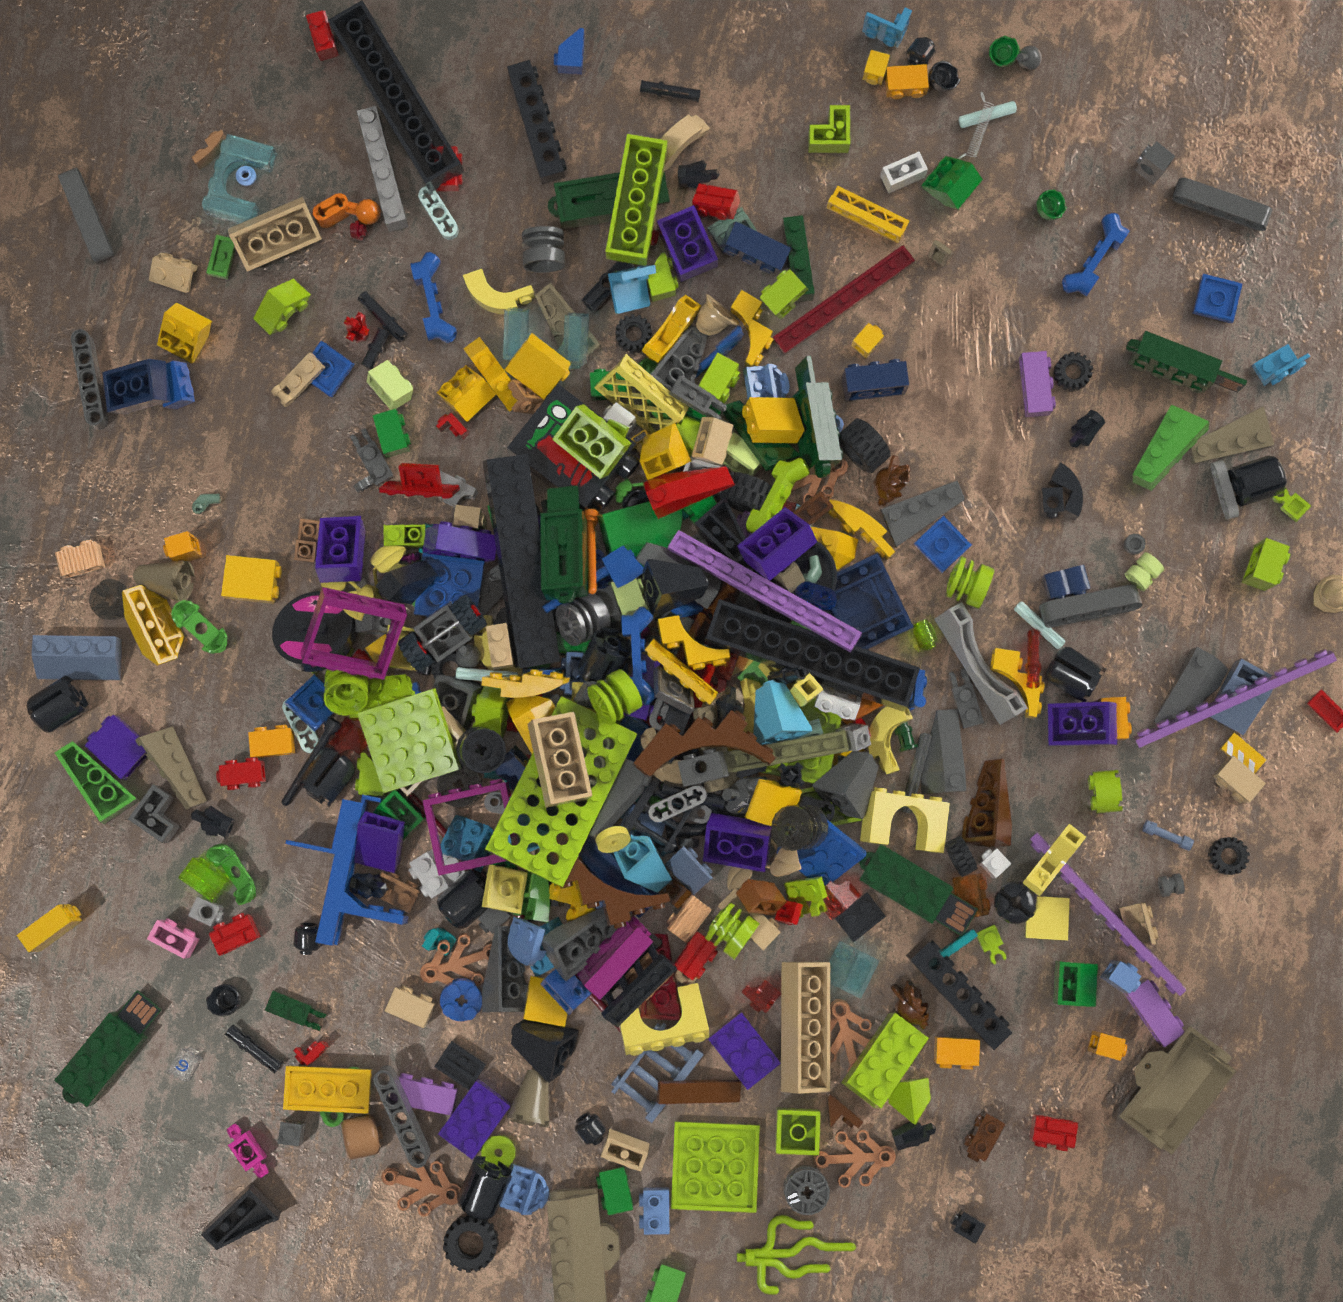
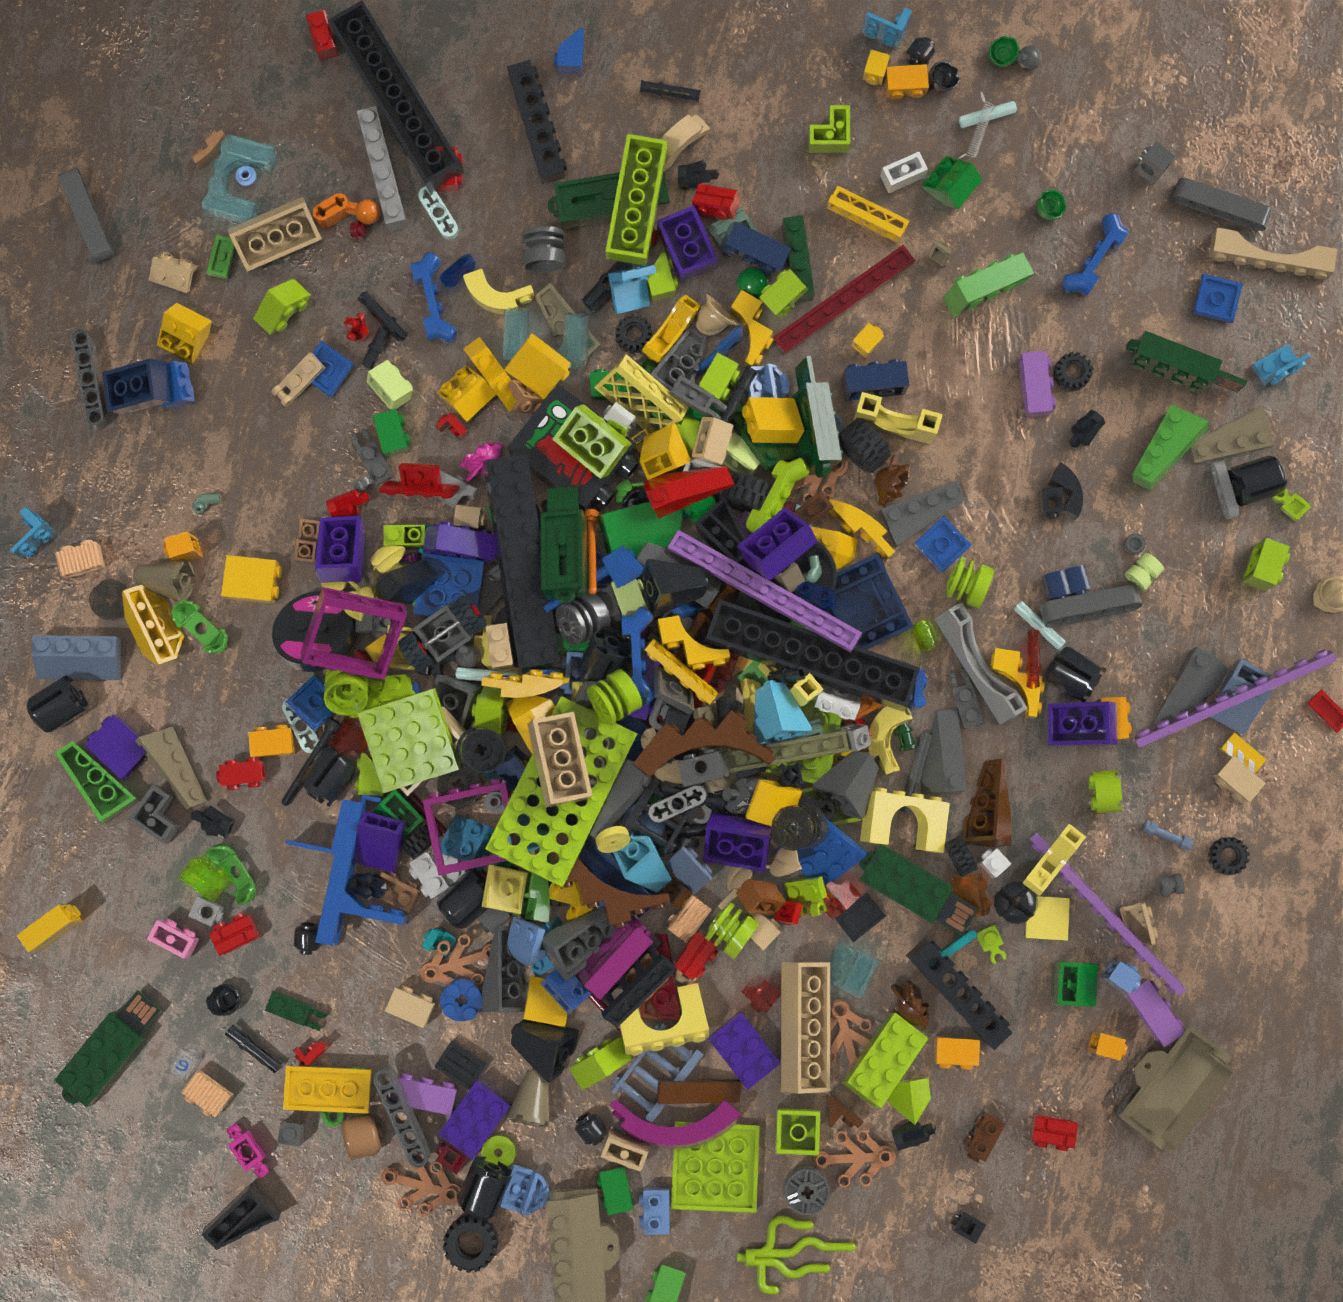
(39, 534): none -> dark azure bracket
(207, 1094): none -> light nougat brick
(346, 504): none -> red rock
(418, 842): none -> black tyre
(455, 272): none -> clear blue plate
(459, 1161): none -> dark red window
(473, 461): none -> dark pink hair
(599, 1062): none -> lime brick
(678, 1137): none -> magenta arch
(741, 388): none -> black pin
(752, 281): none -> green hair
(915, 427): none -> light yellow arch
(987, 283): none -> bright green wedge
(1233, 247): none -> tan arch

